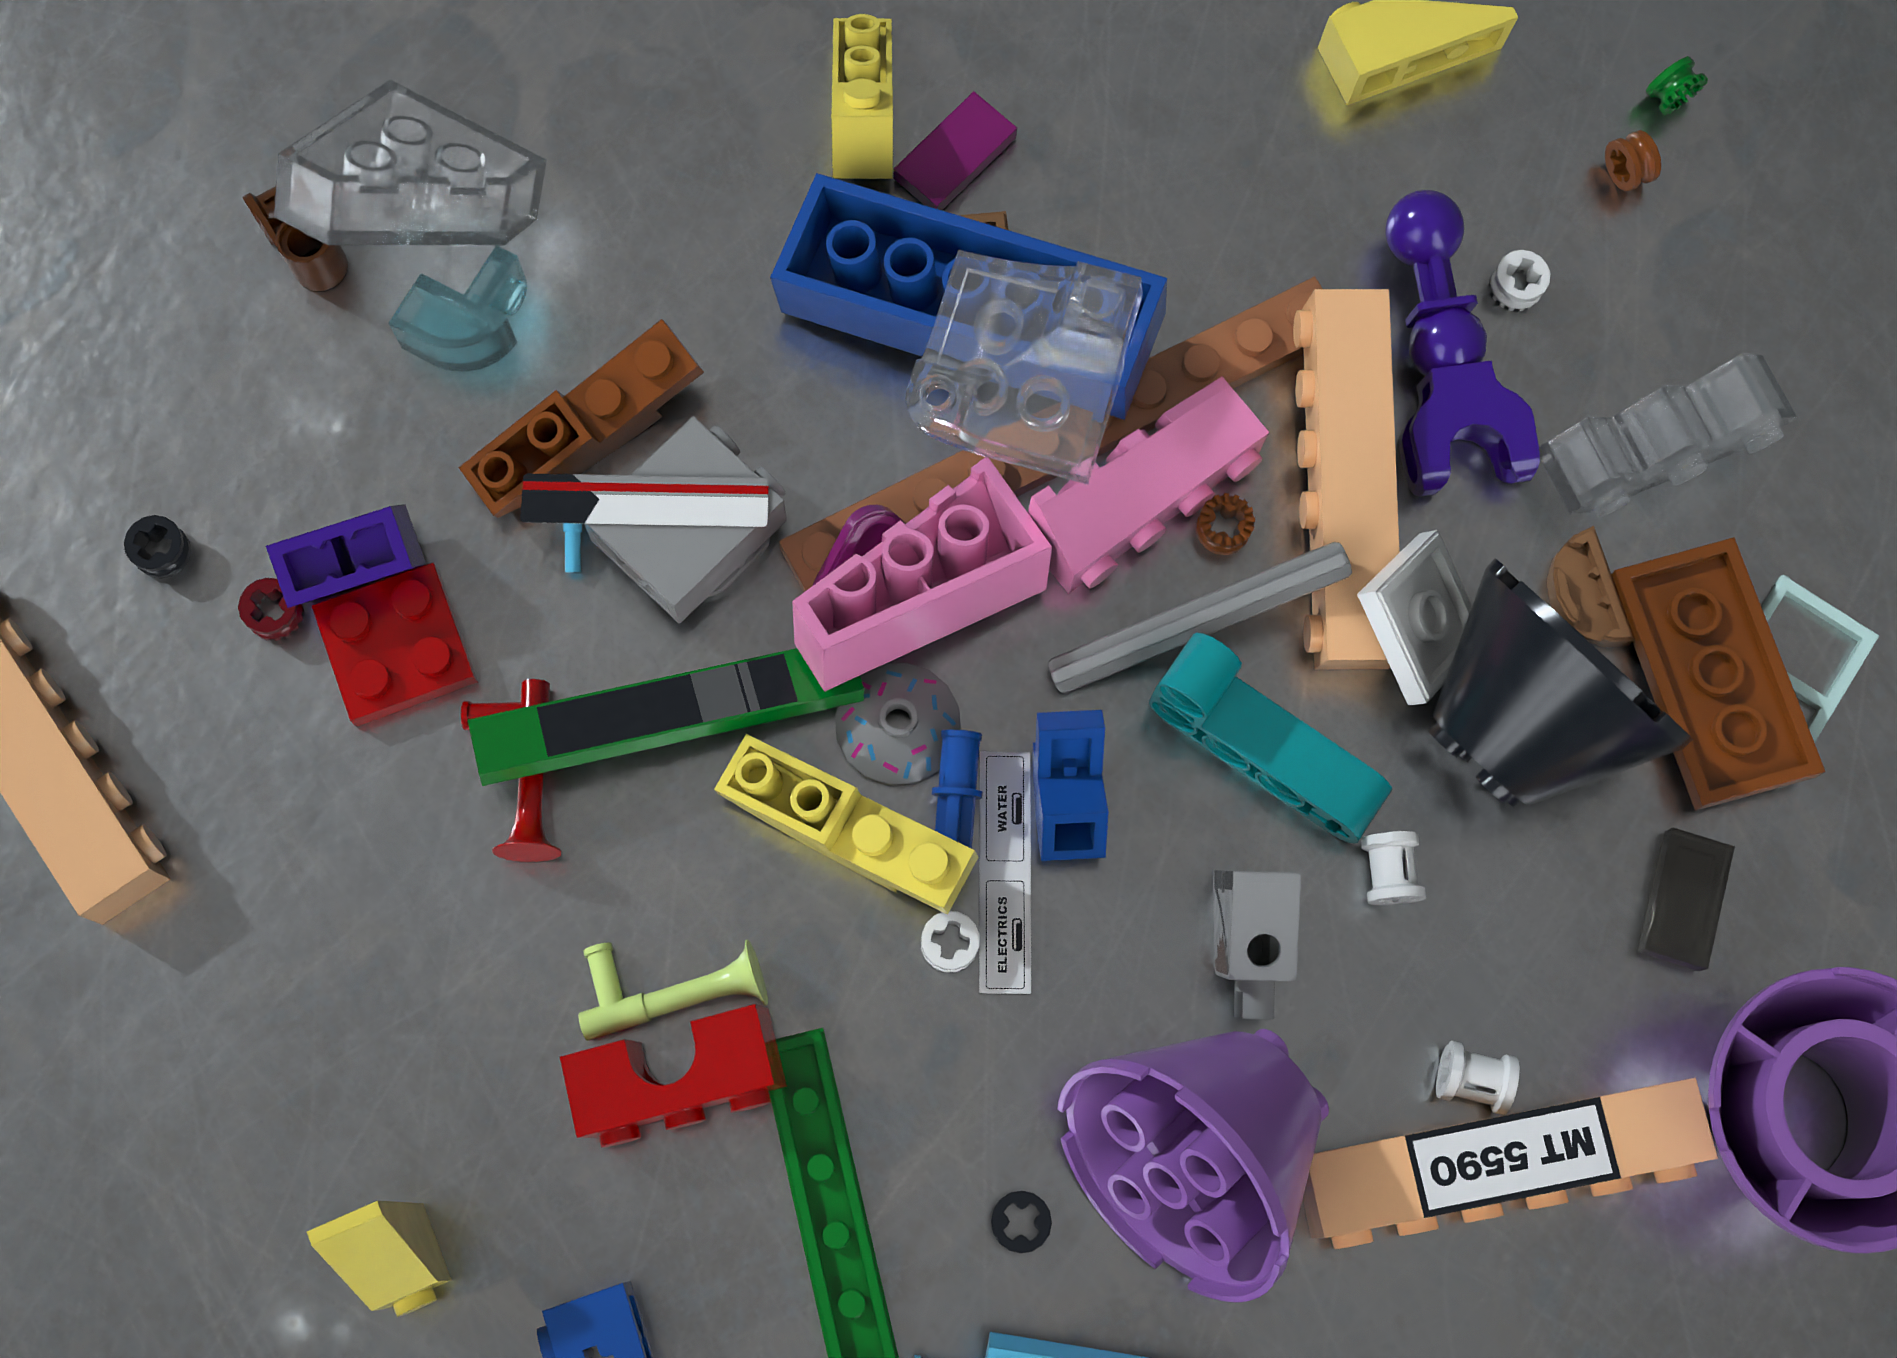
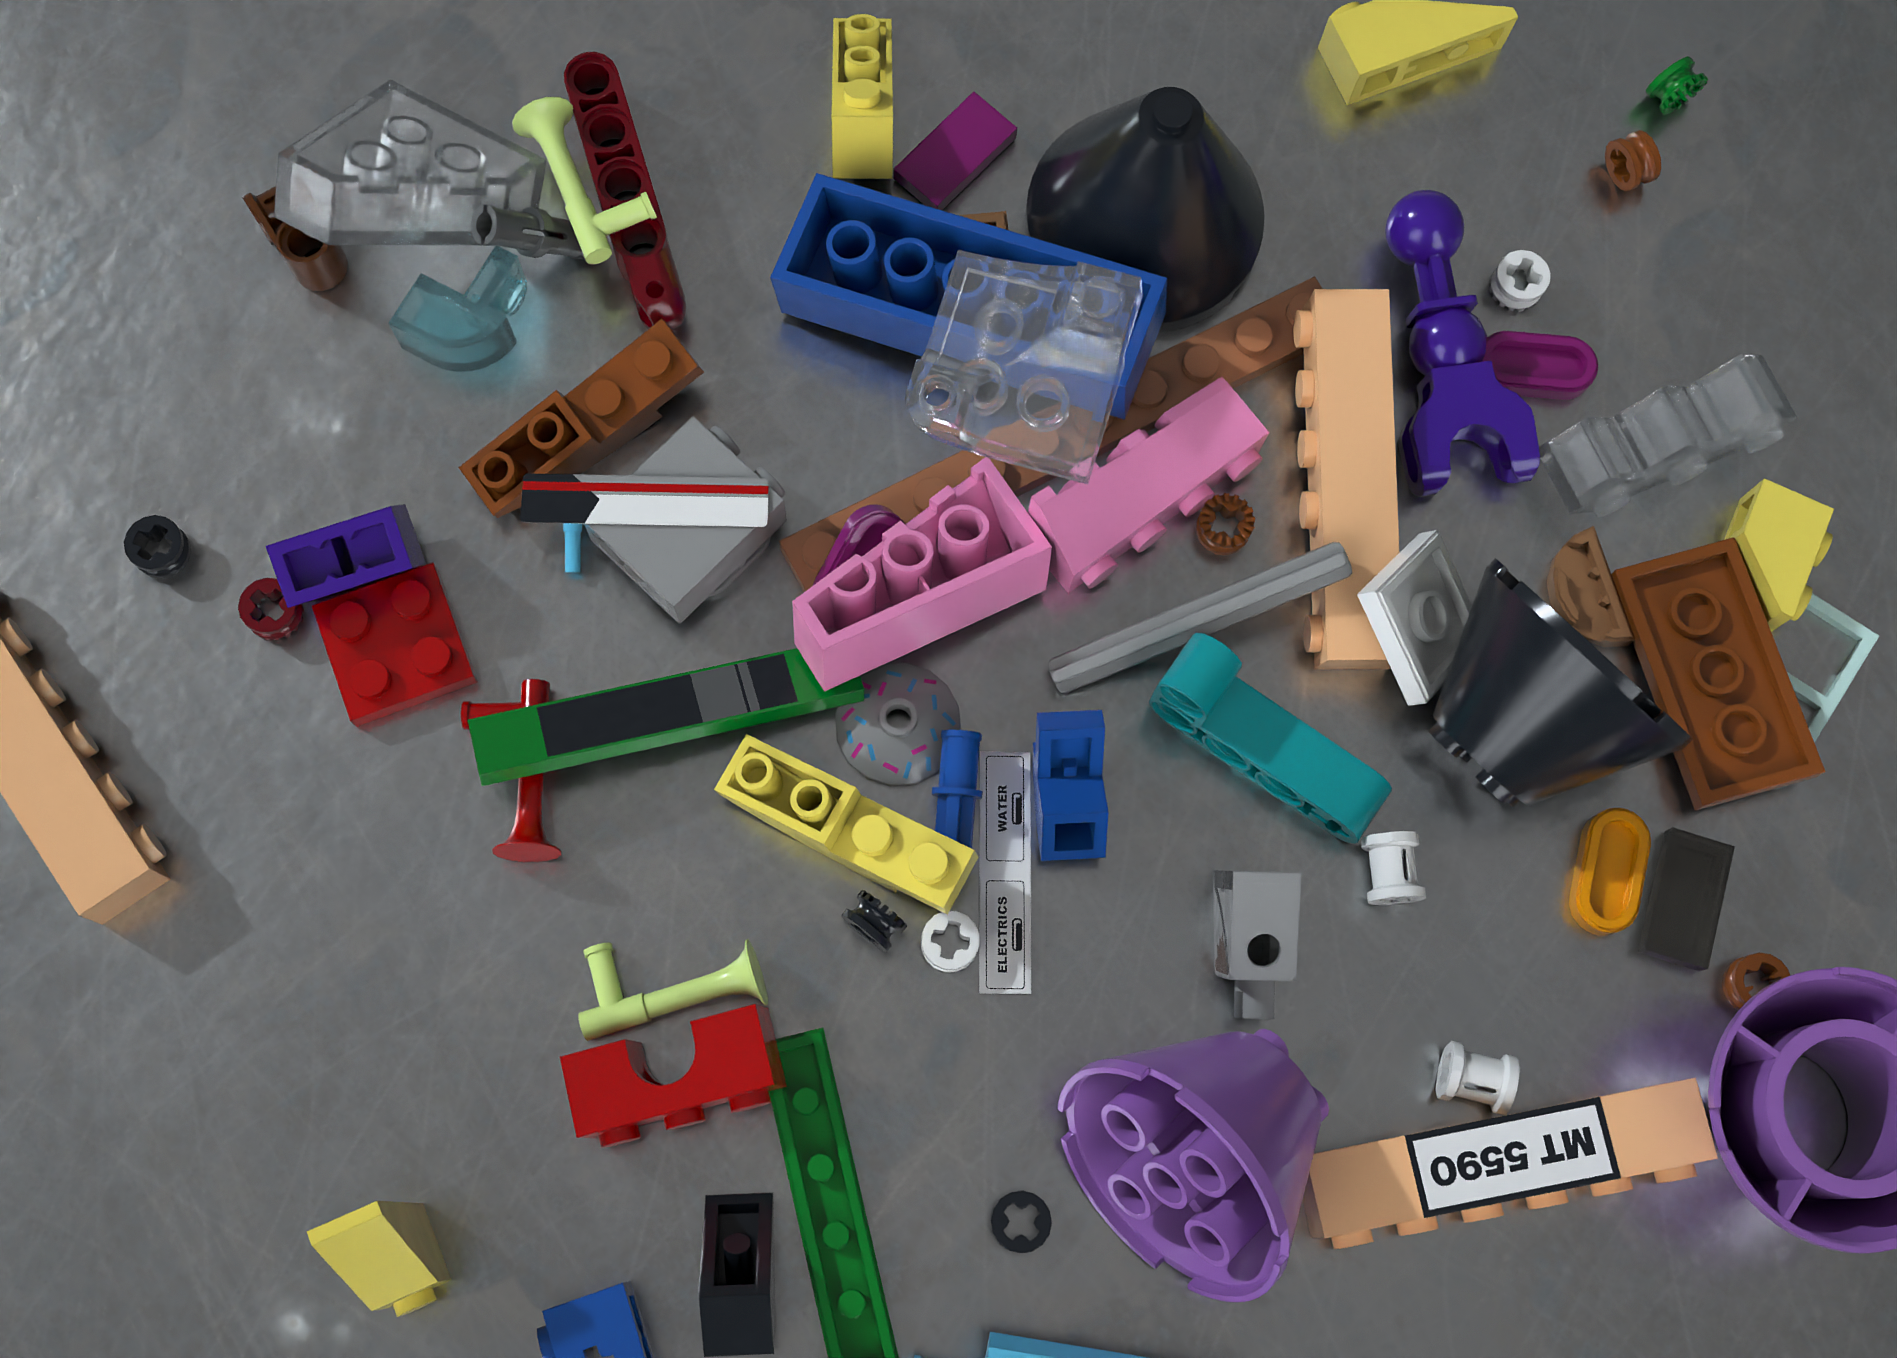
(505, 227): none -> dark grey pin
(545, 122): none -> yellowish green piece
(620, 169): none -> dark red piece
(738, 1275): none -> black slope
(874, 922): none -> black bush
(1154, 193): none -> black cone
(1542, 364): none -> magenta tile
(1609, 871): none -> light orange tile
(1733, 977): none -> dark orange bush
(1780, 542): none -> light yellow slope

